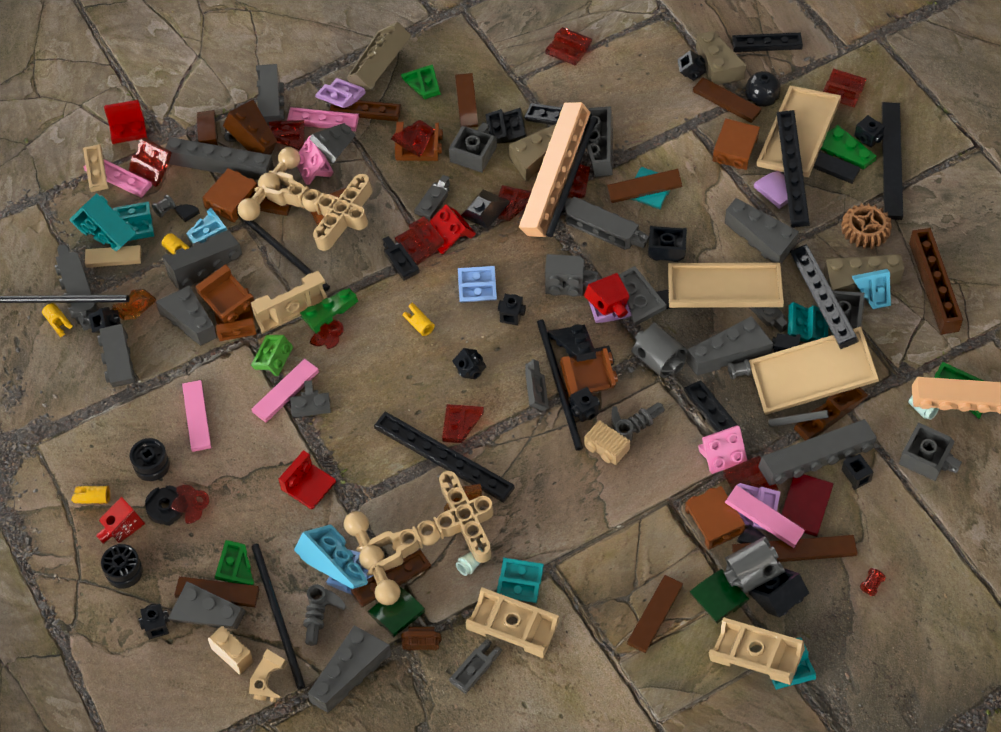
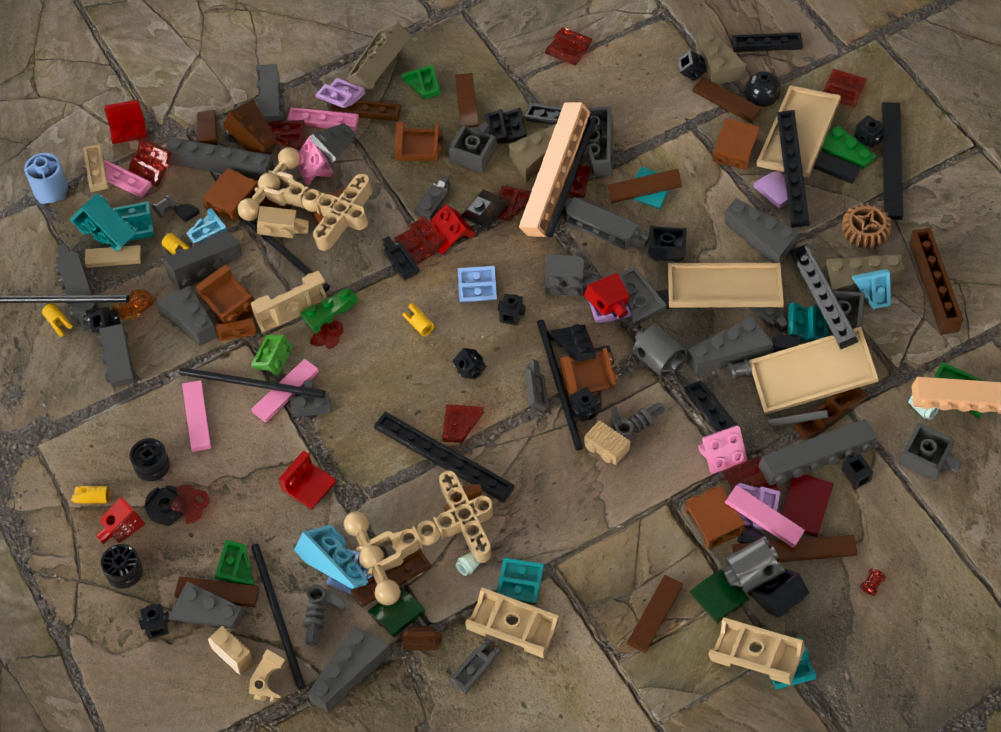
(46, 178): none -> light blue cylinder
(252, 382): none -> black piece
(280, 223): none -> tan hinge
(414, 137): clear red wing -> none

